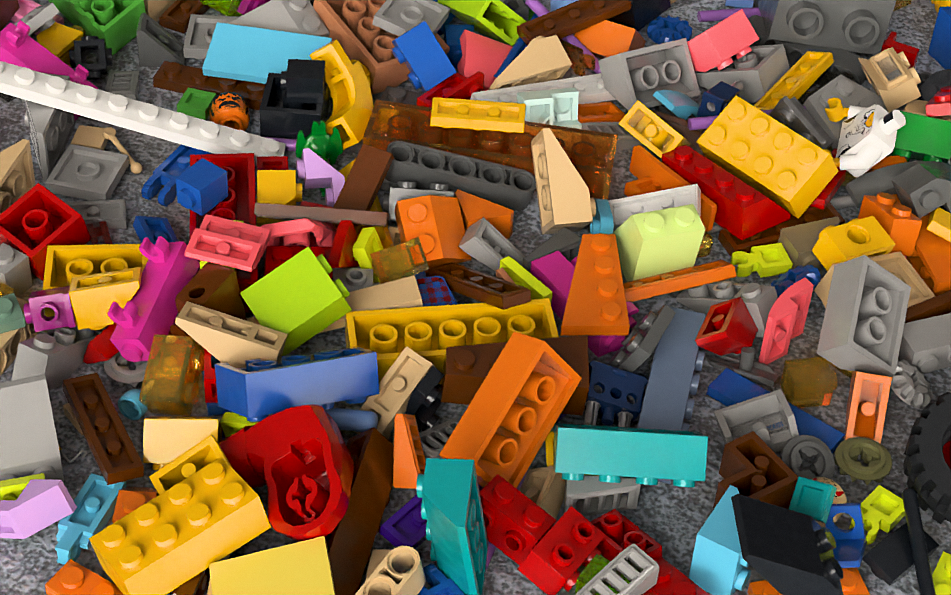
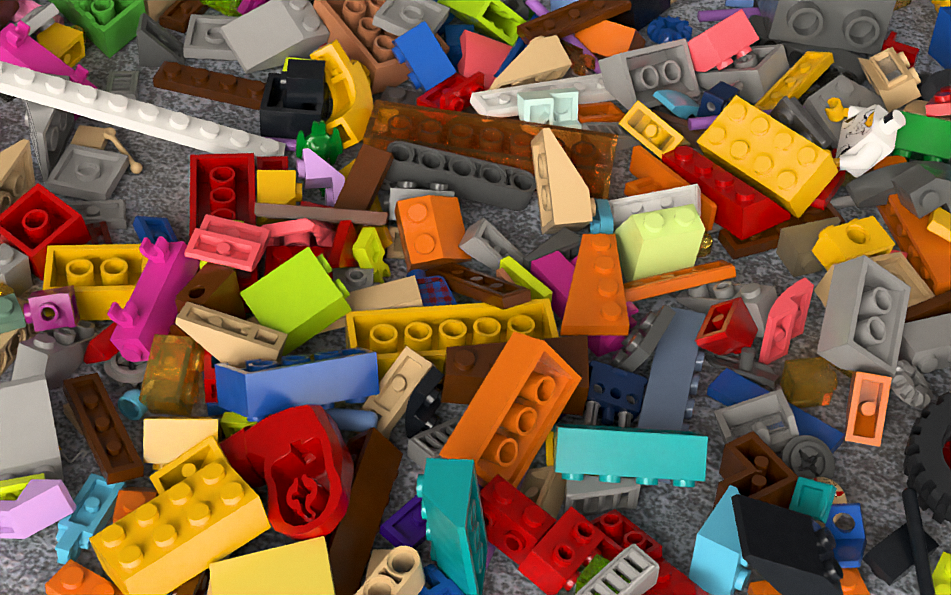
(91, 46): black brick -> none
(95, 293): yellow slope -> none
(166, 175): blue hinge -> none
(195, 103): bright green plate -> none
(201, 186): blue brick -> none
(230, 111): orange head -> none
(255, 52): medium azure tile -> none
(399, 261): clear yellow brick -> none
(408, 452): orange slope -> none
(475, 208): orange slope -> none
(478, 115): yellow plate -> none
(764, 259): neon yellow plate -> none
(793, 275): blue gear -> none
(871, 452): olive gear -> none
(880, 511): neon yellow plate -> none
(895, 219): orange brick -> none

